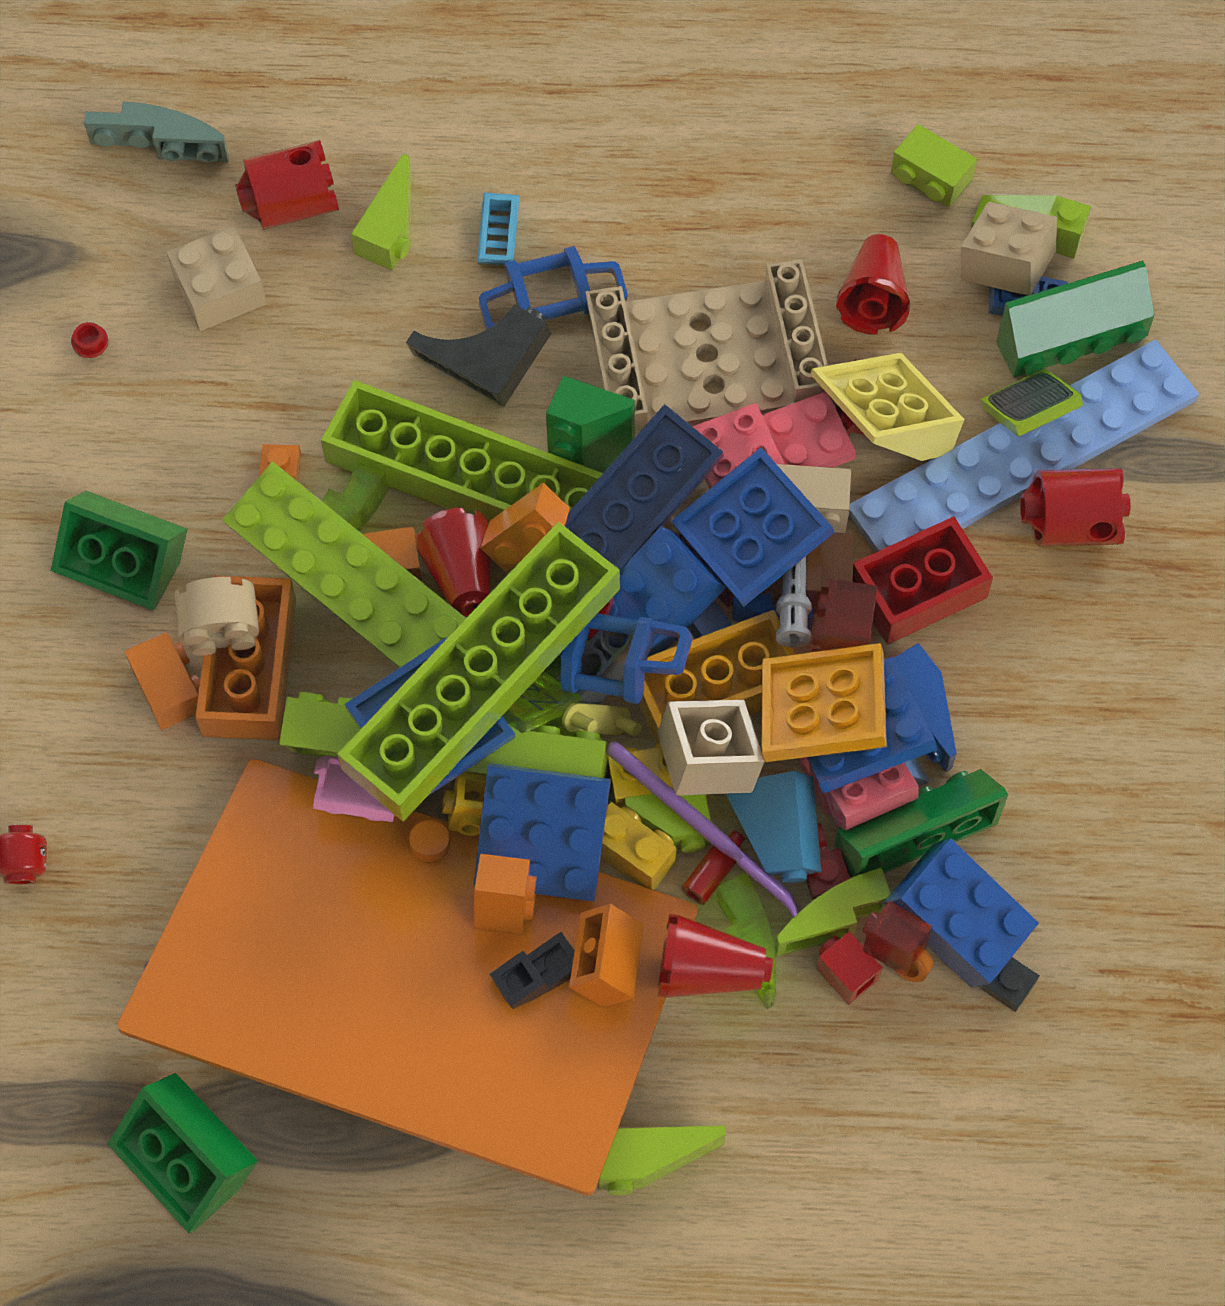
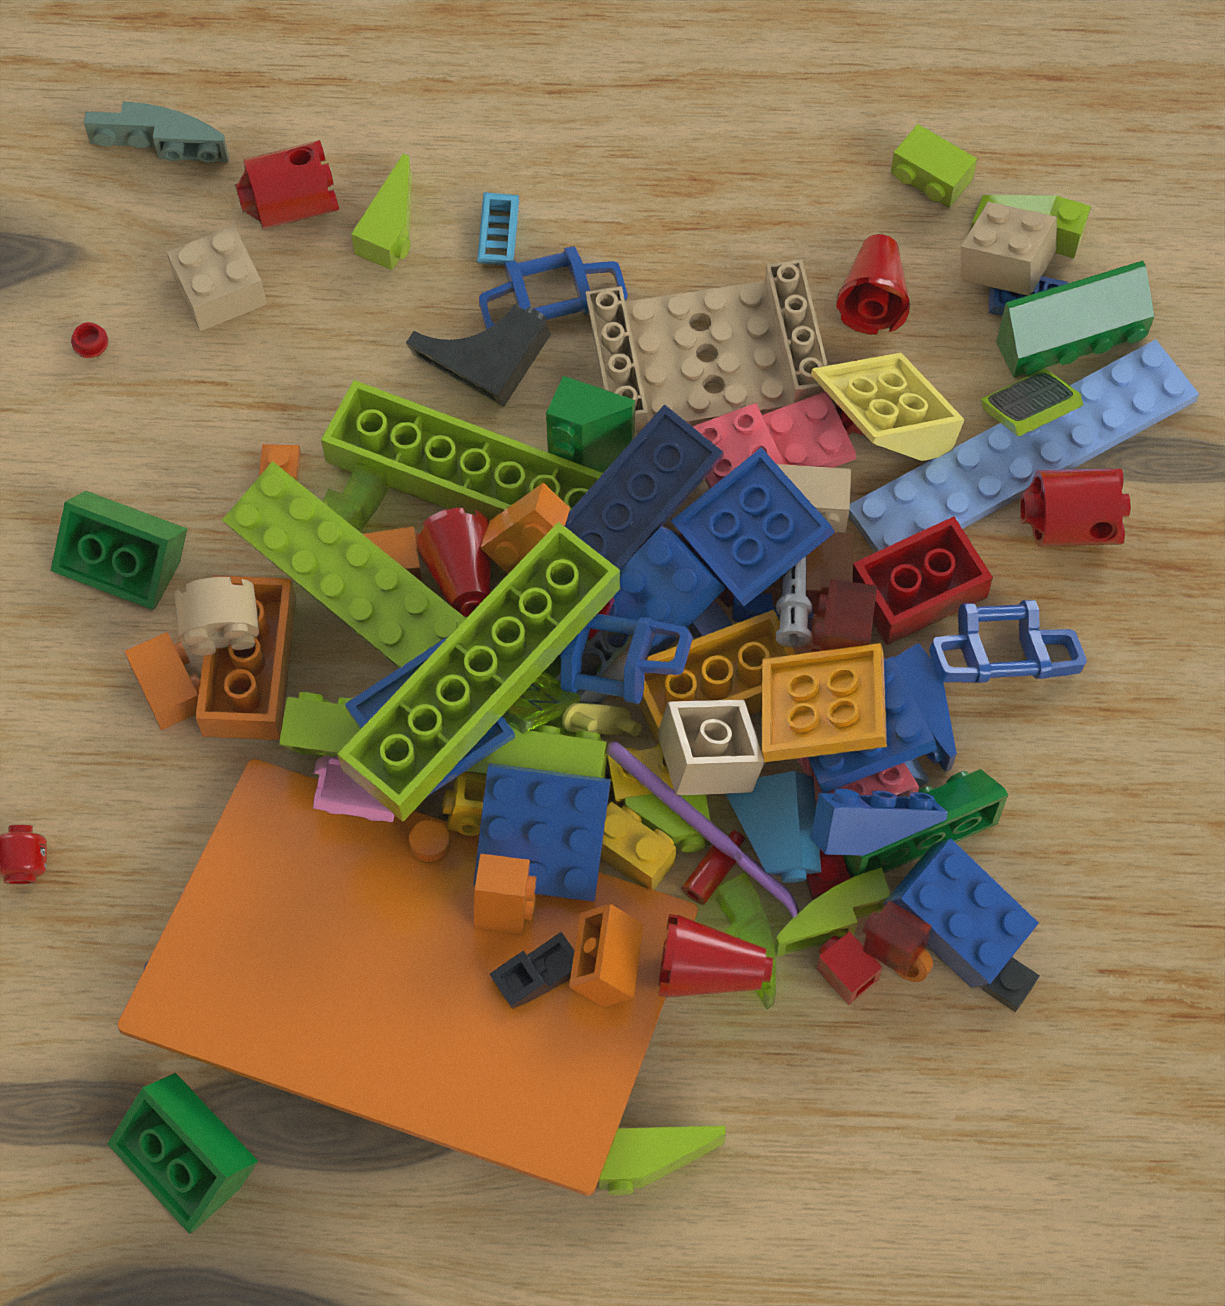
(864, 823): none -> blue slope
(1031, 639): none -> blue bar

